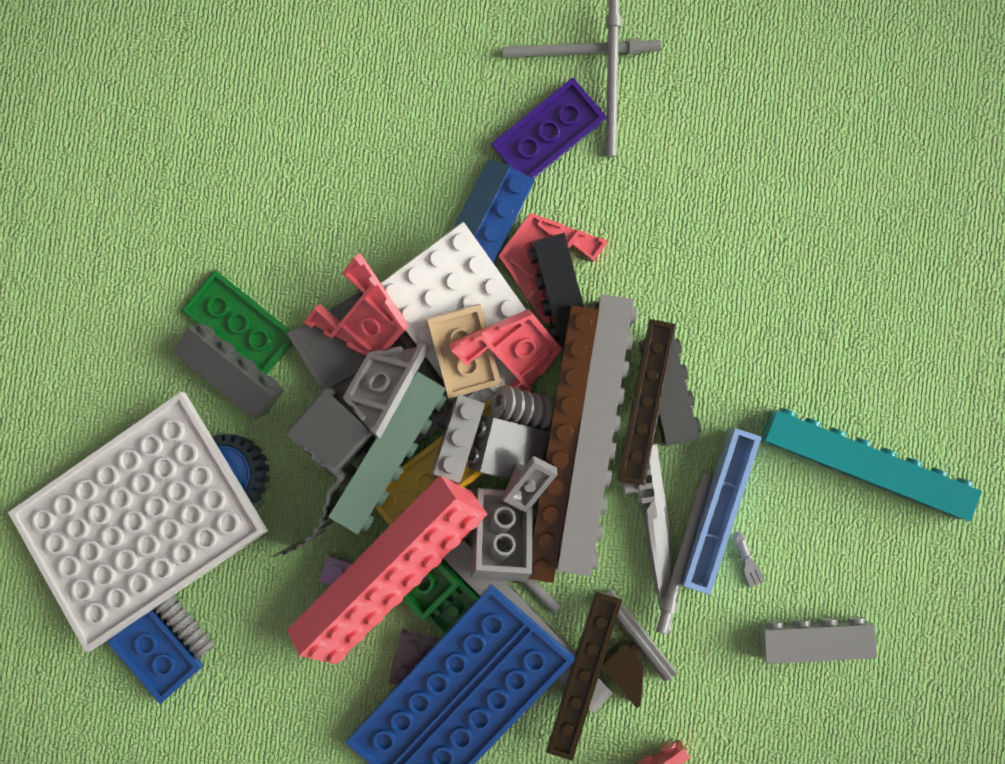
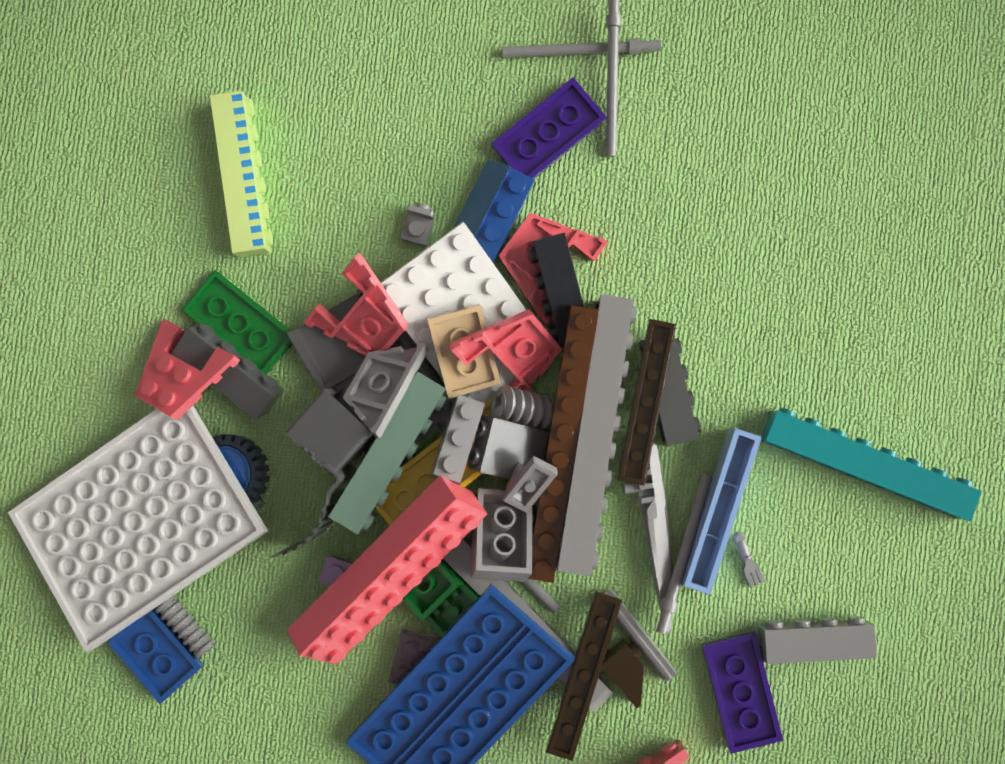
(172, 383): none -> coral wing
(240, 174): none -> yellowish green brick
(418, 224): none -> light grey bracket
(742, 692): none -> dark purple plate

